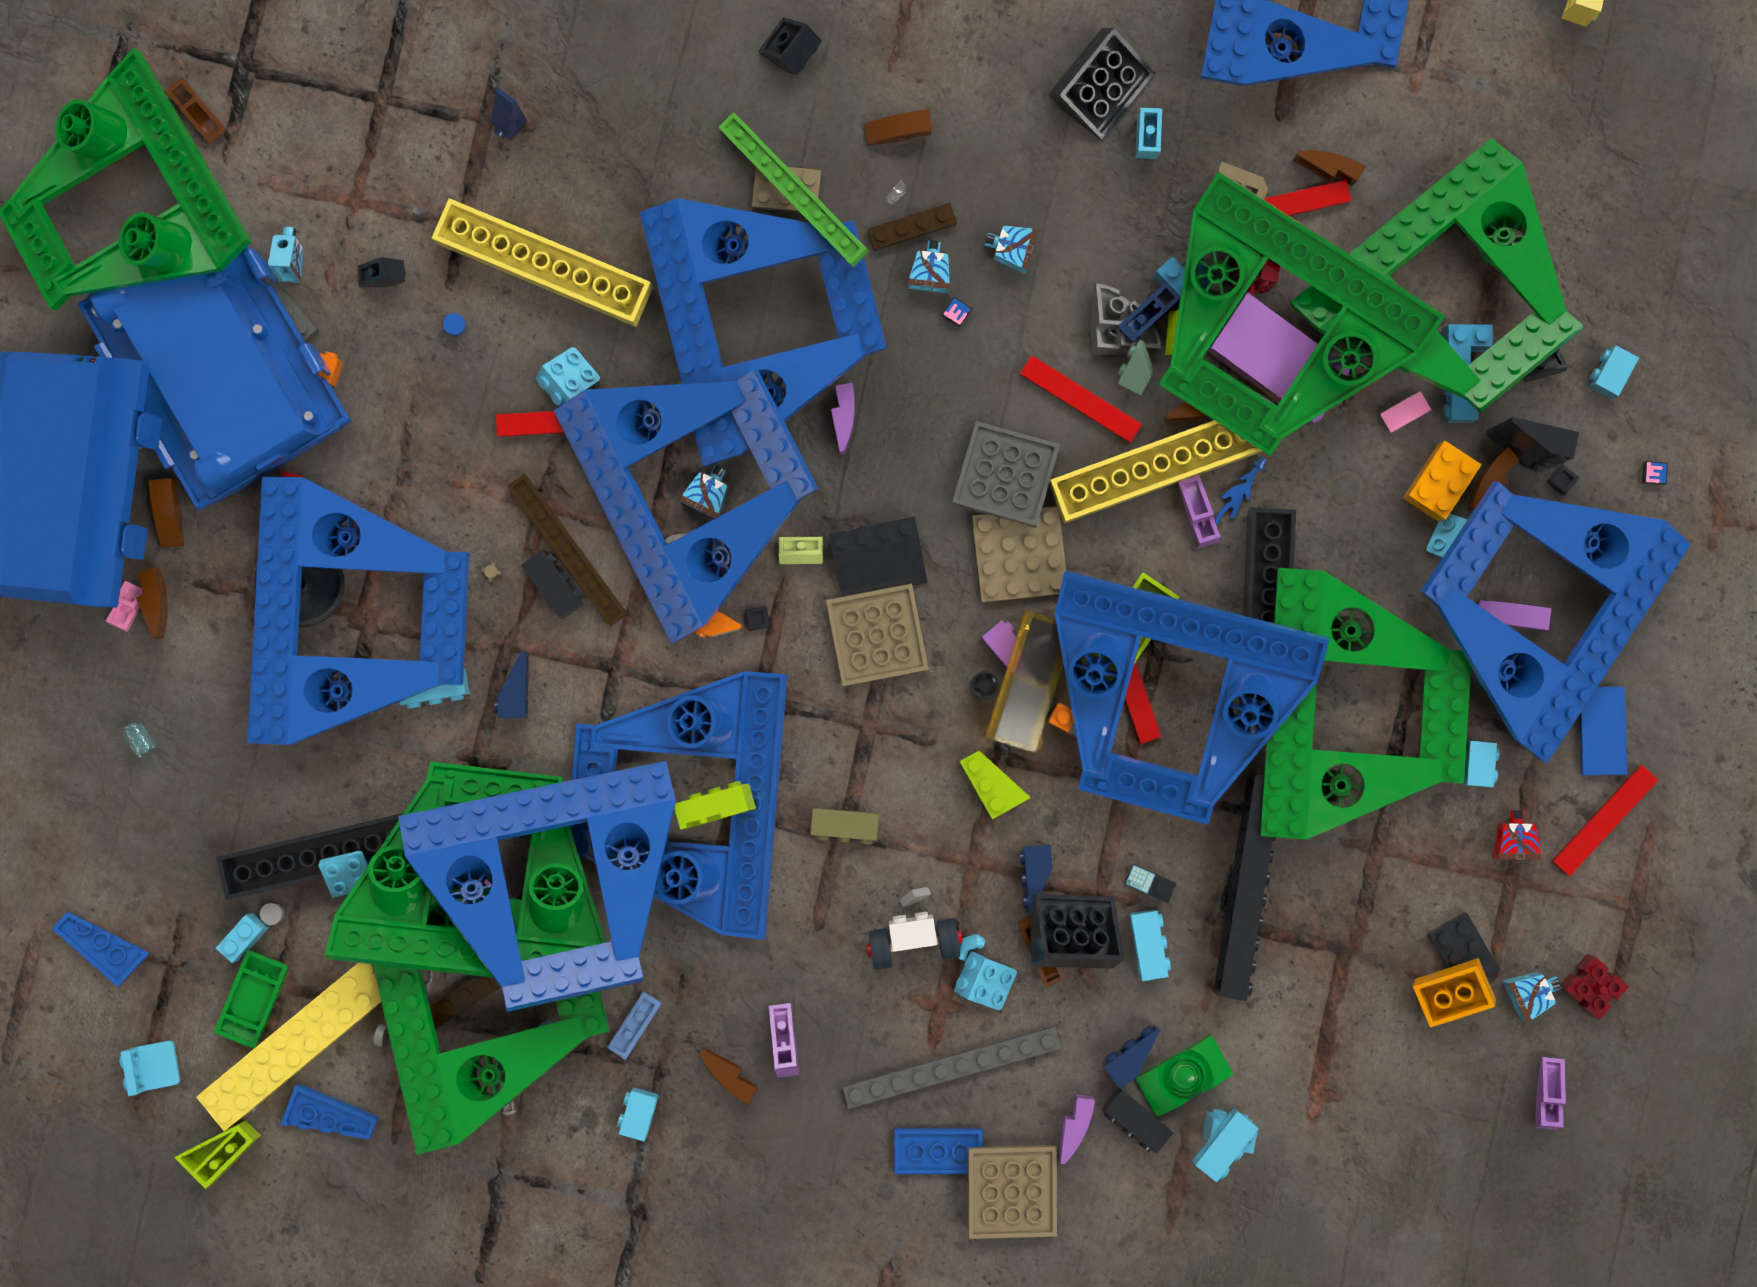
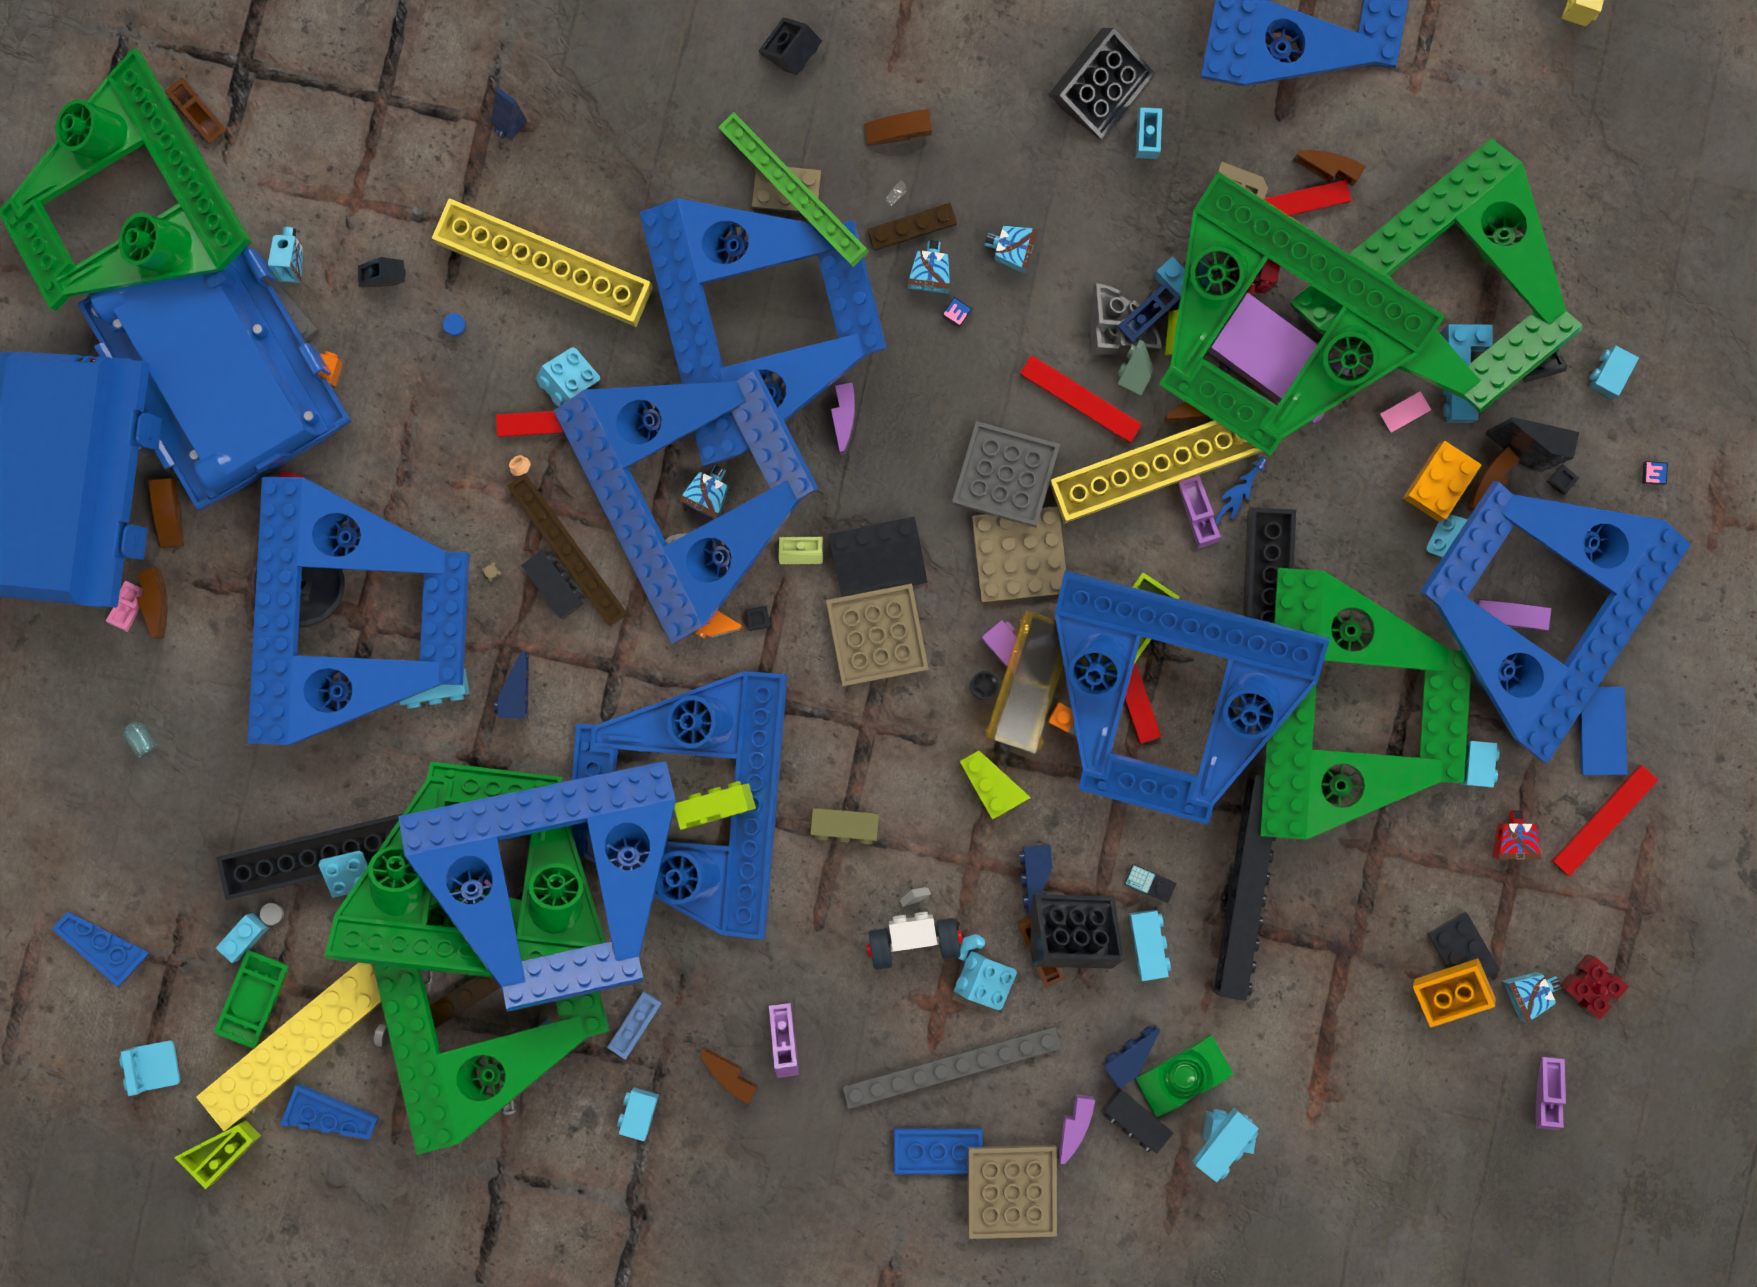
(519, 465): none -> light nougat plate

